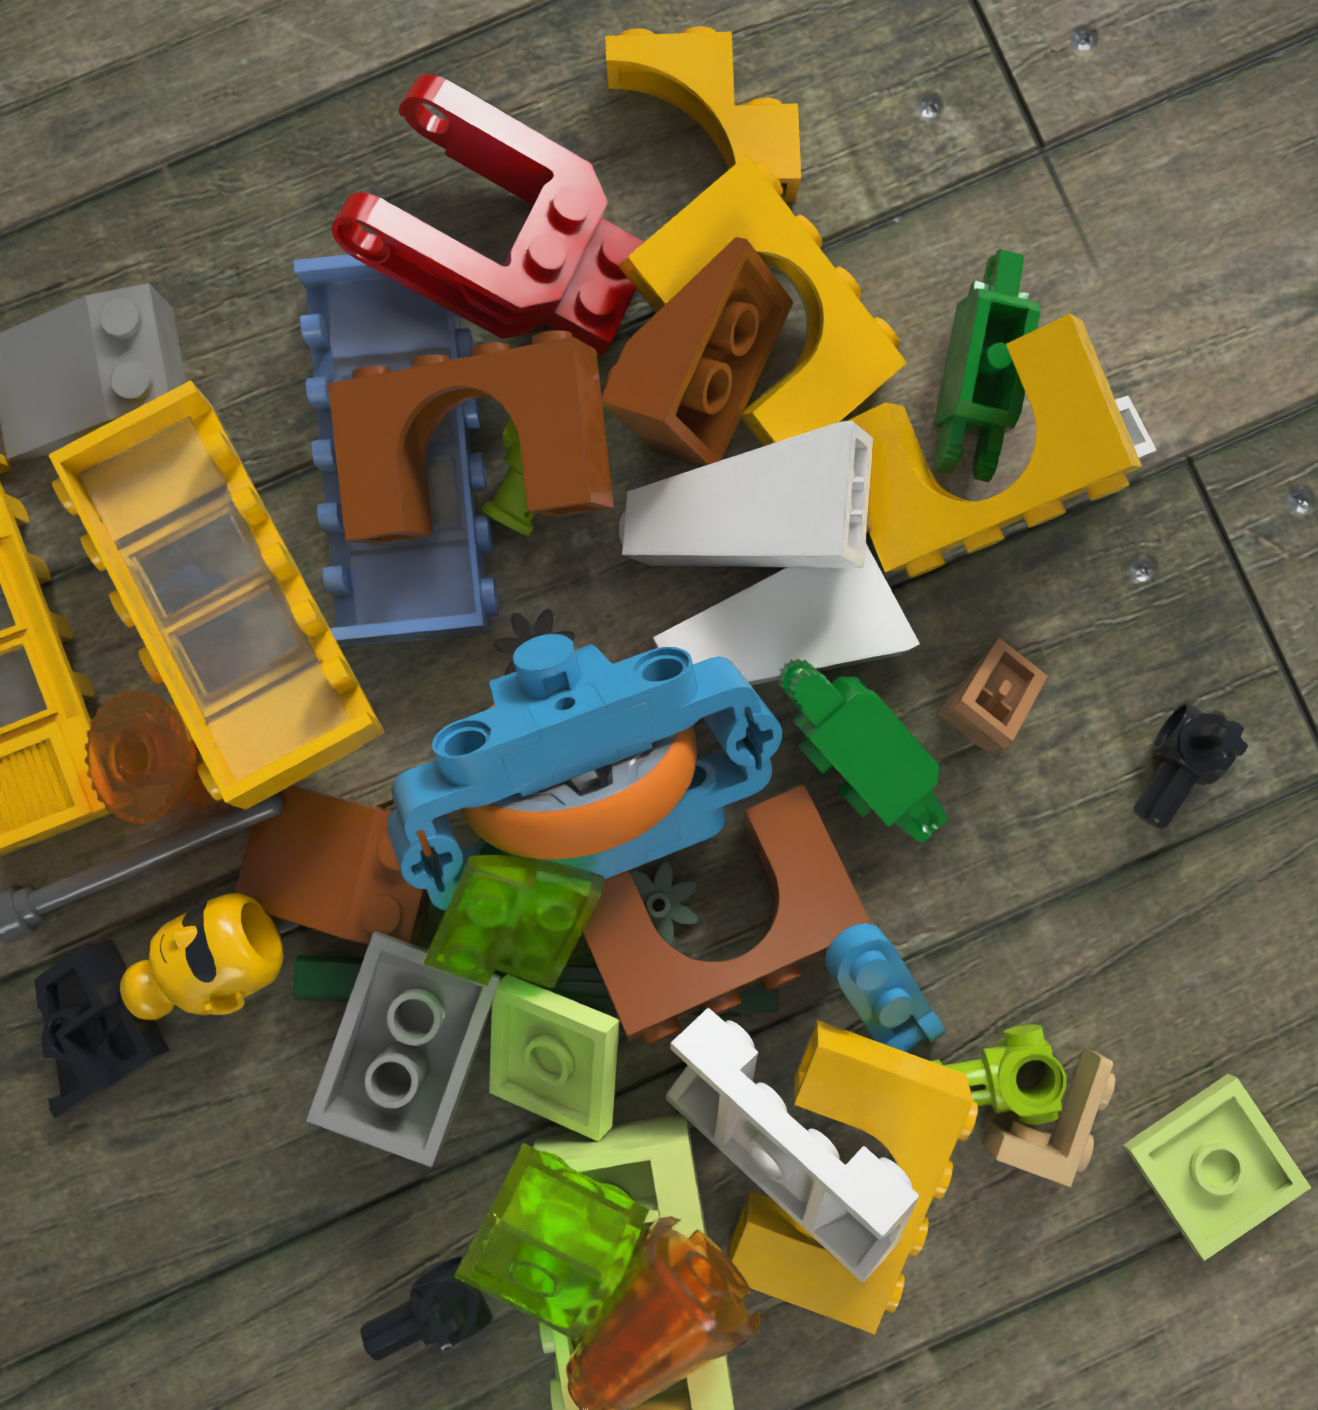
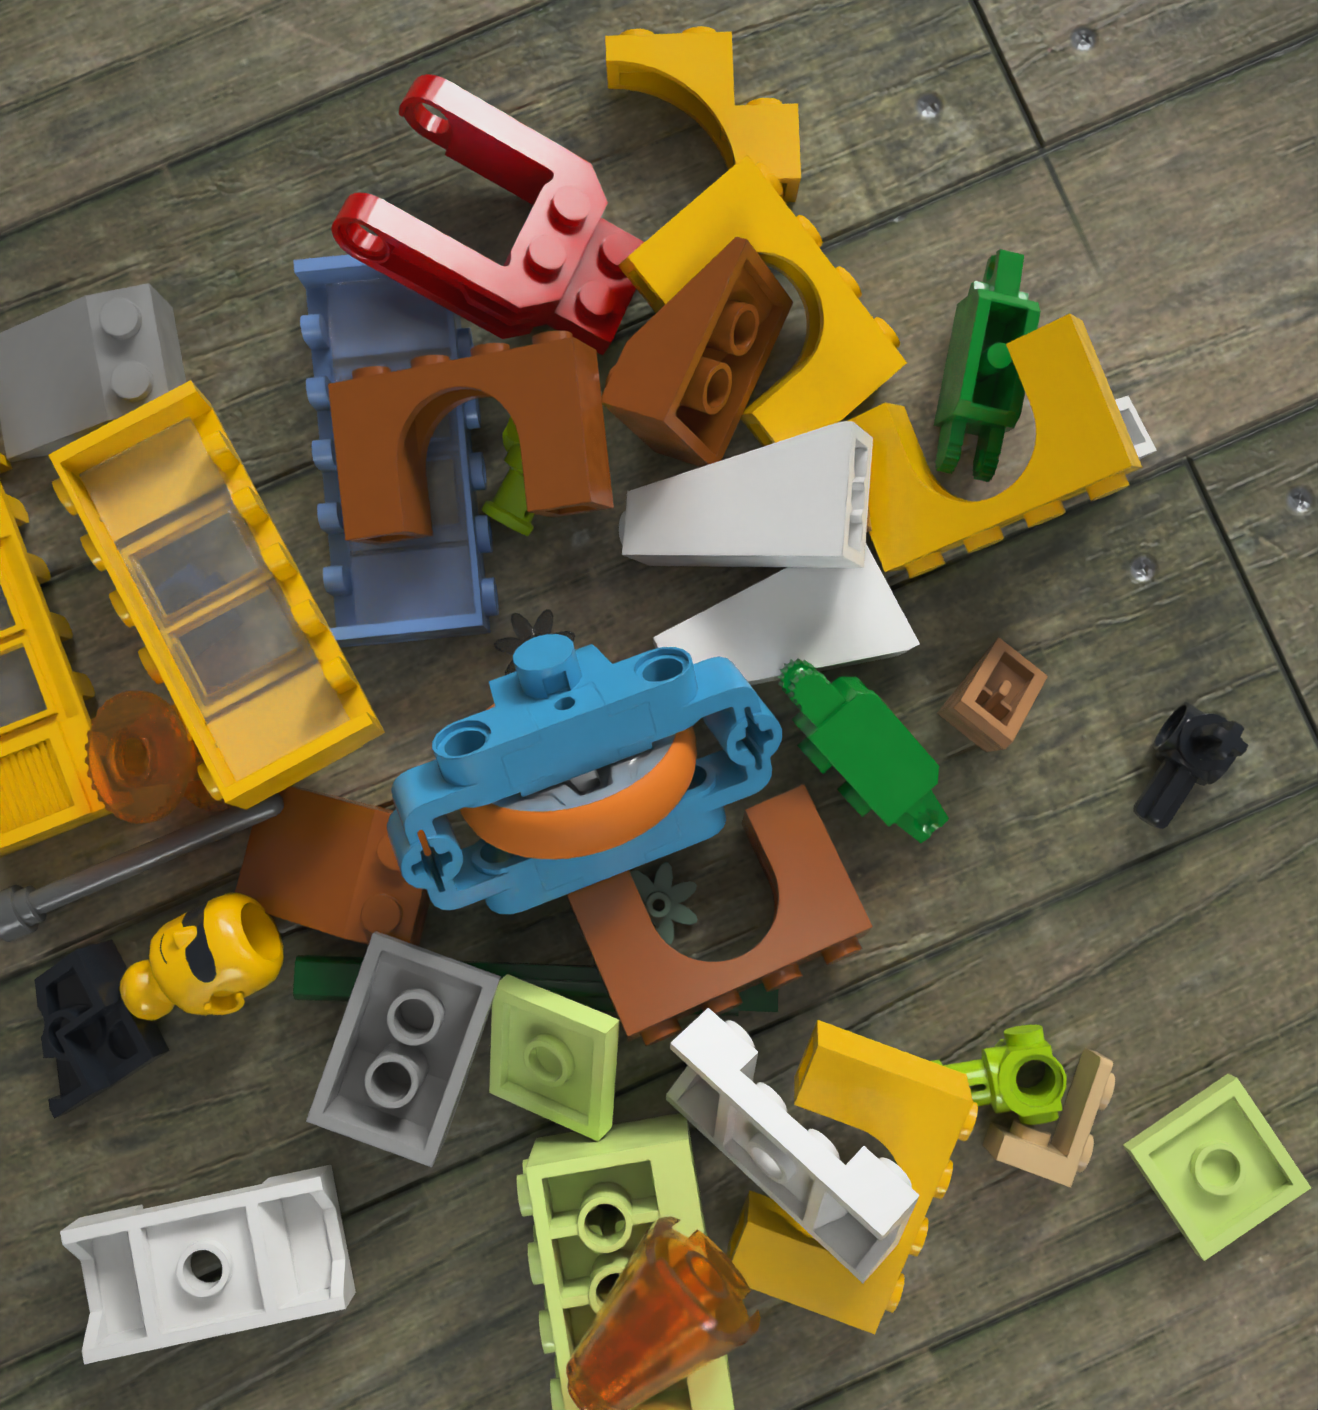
(277, 1253): none -> white piece
(439, 1312): black axle -> none
(514, 919): clear neon green slope -> none
(553, 1242): clear neon green slope -> none
(881, 988): dark azure plate -> none

